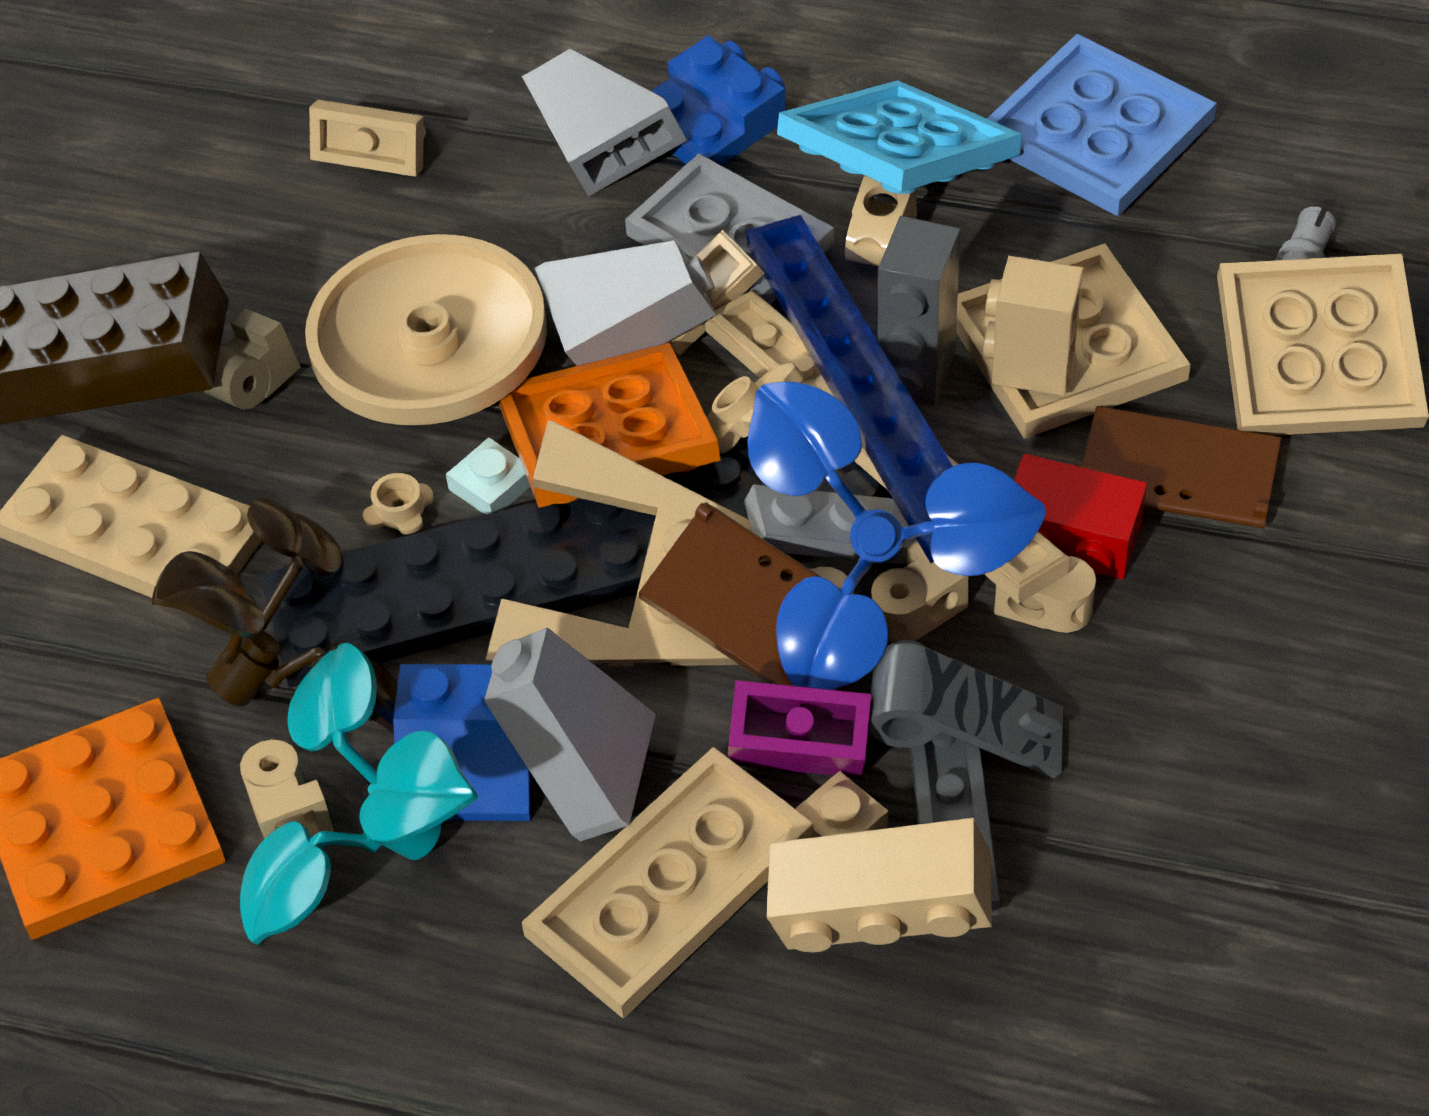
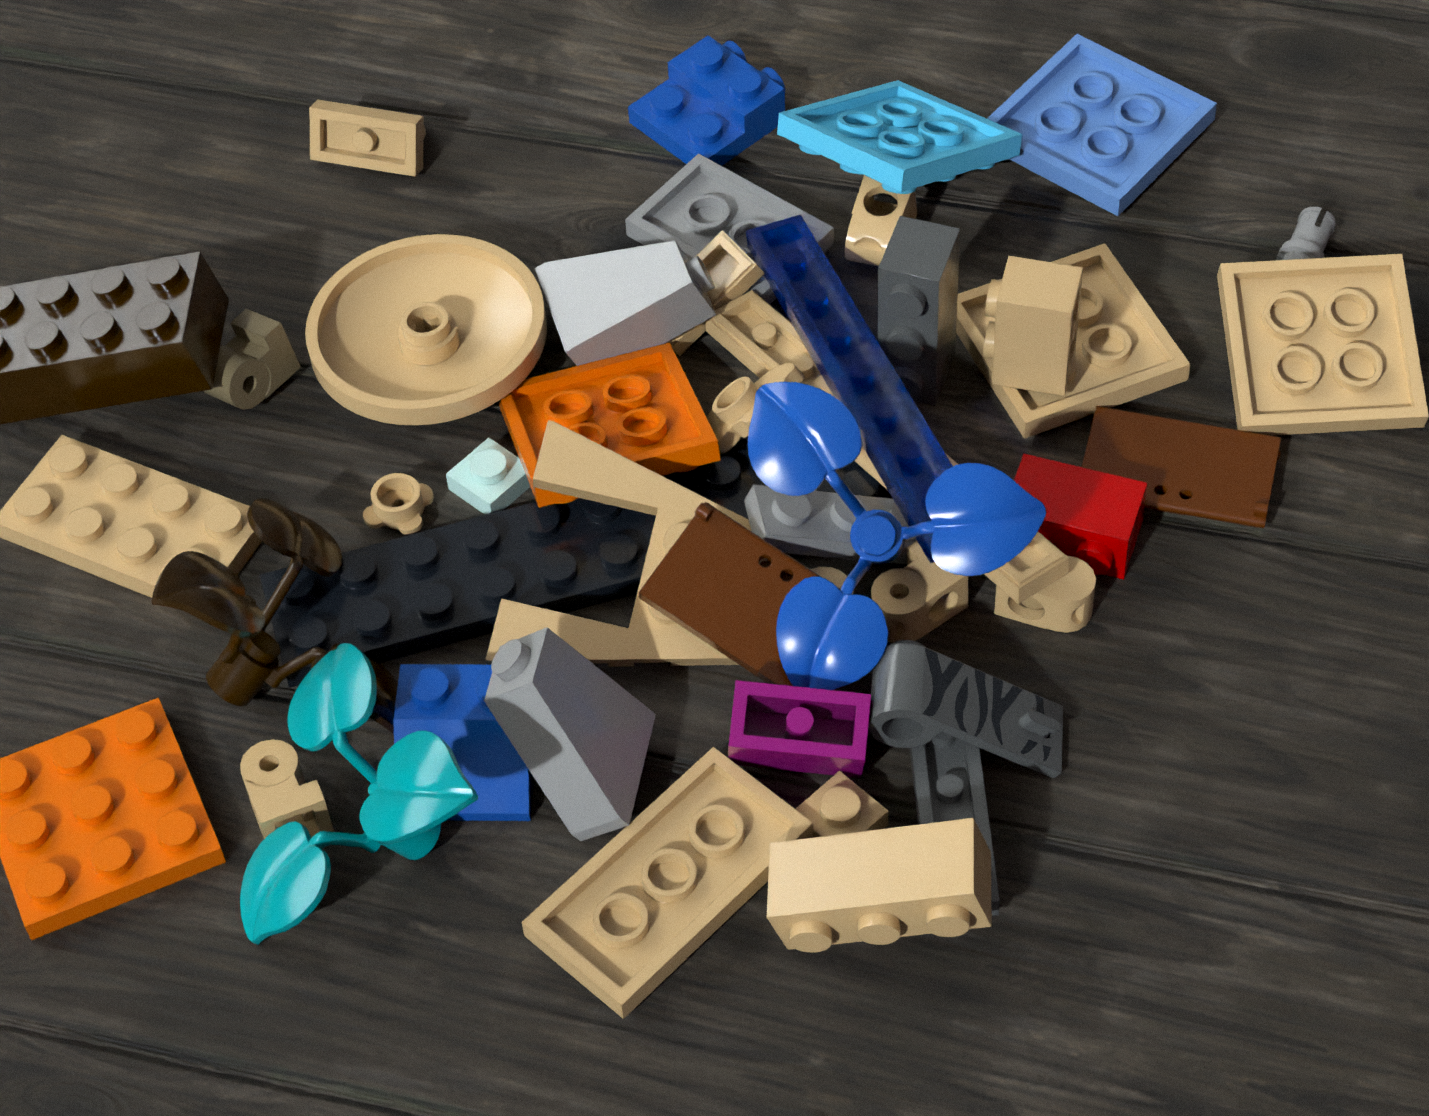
(601, 118): slope -> none

